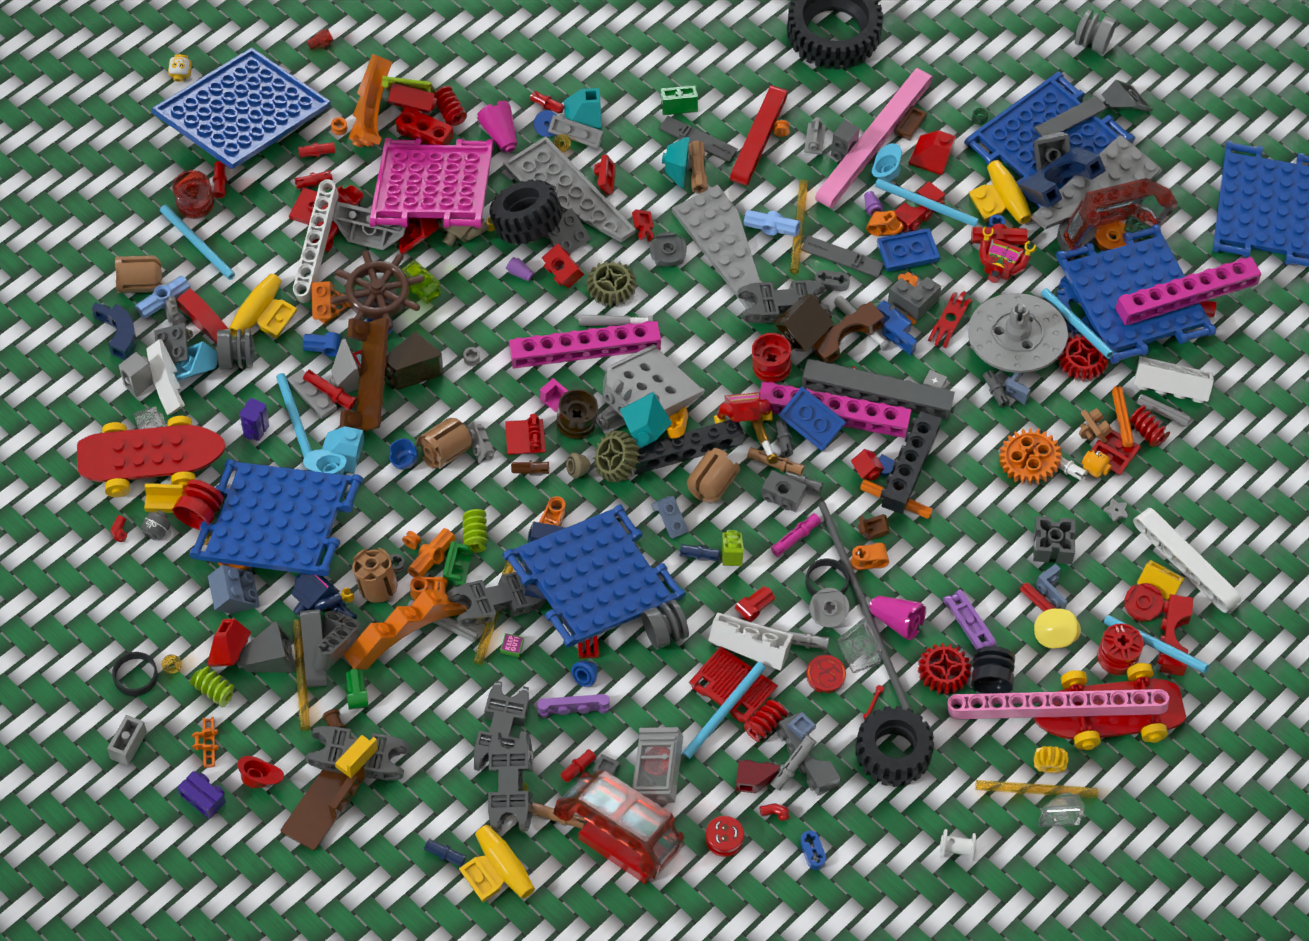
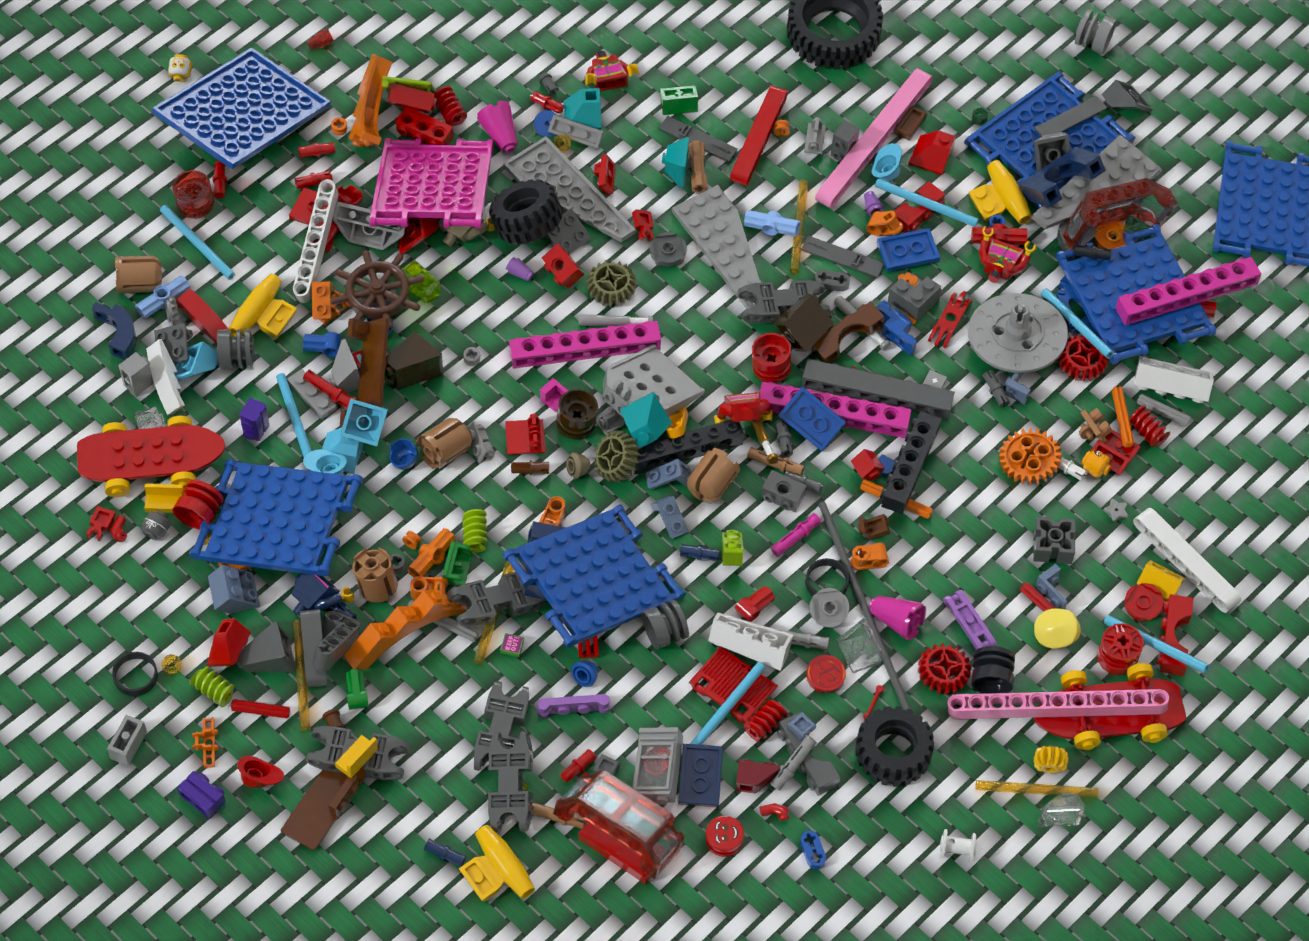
(101, 520): none -> red plate
(260, 708): none -> red axle
(363, 422): none -> medium azure slope
(546, 80): none -> dark grey pin
(609, 72): none -> torso
(666, 473): none -> sand blue bracket
(700, 775): none -> dark blue tile
(1092, 252): none -> black pin

